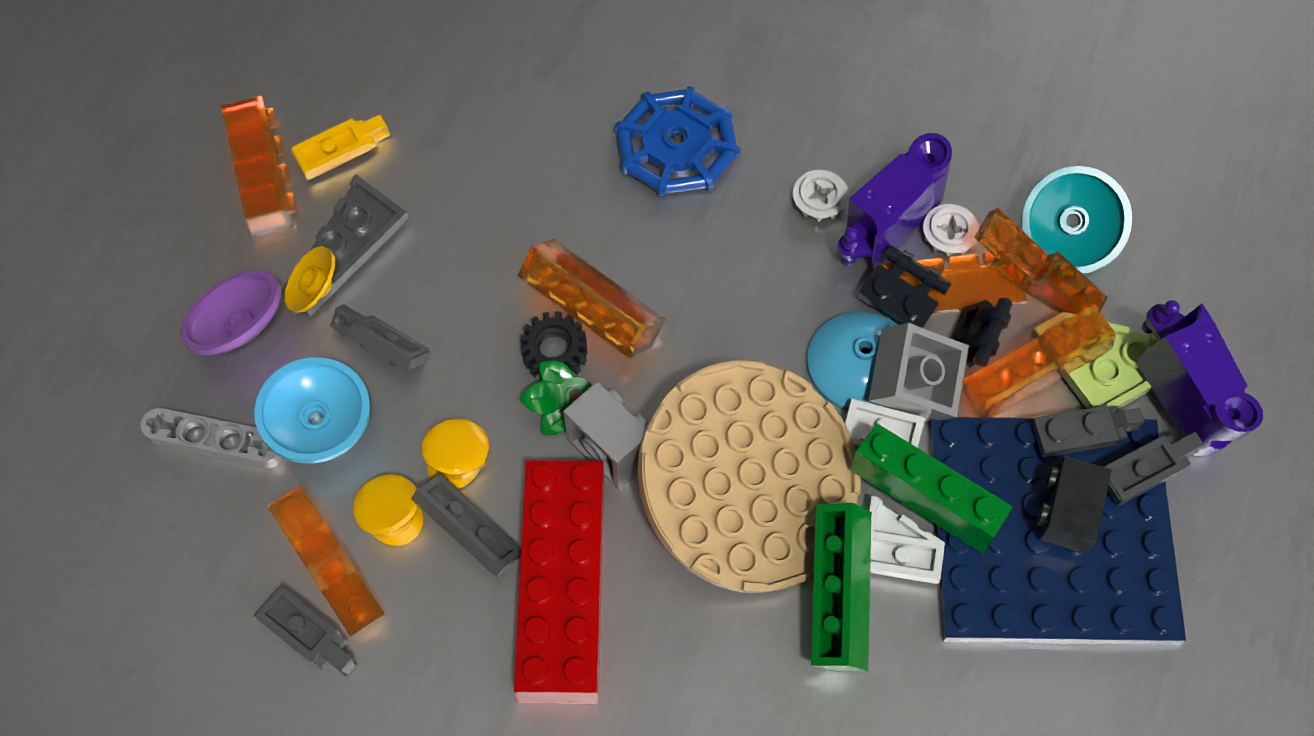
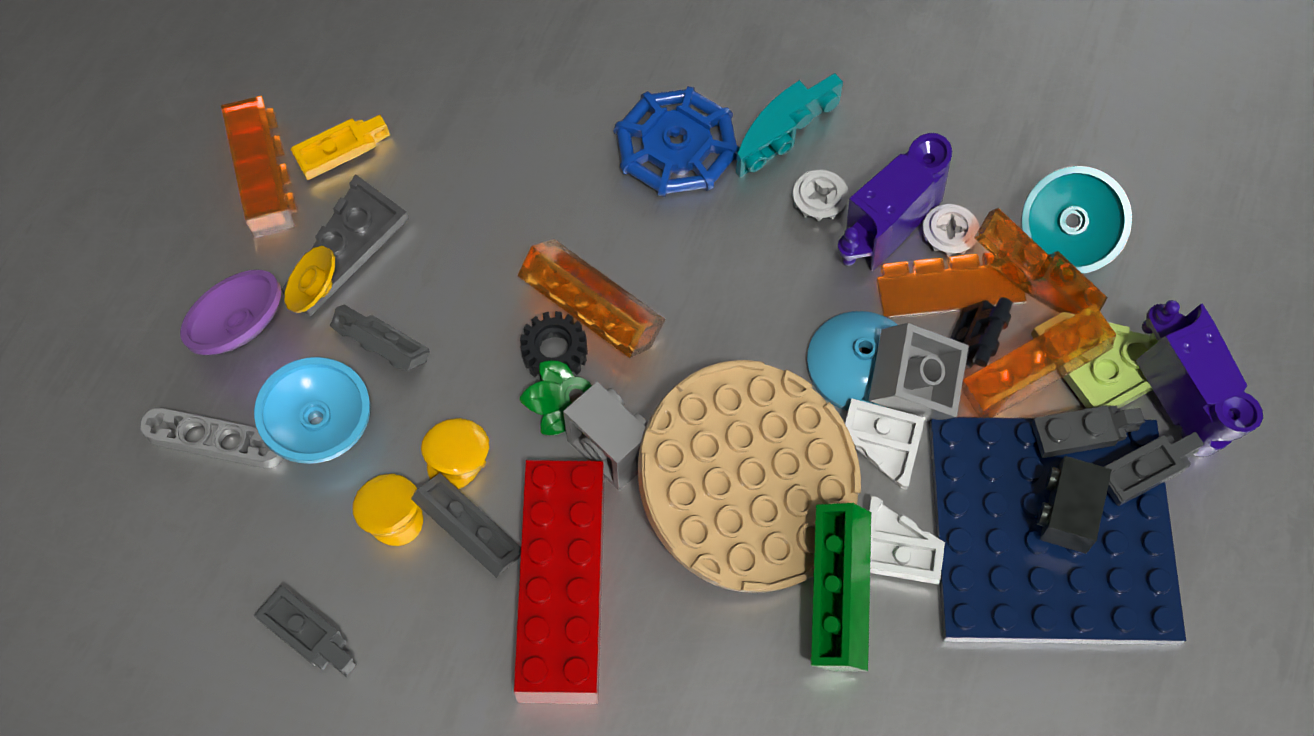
(326, 561): clear orange slope -> none
(777, 124): none -> teal slope
(898, 298): black plate -> none
(930, 488): green brick -> none

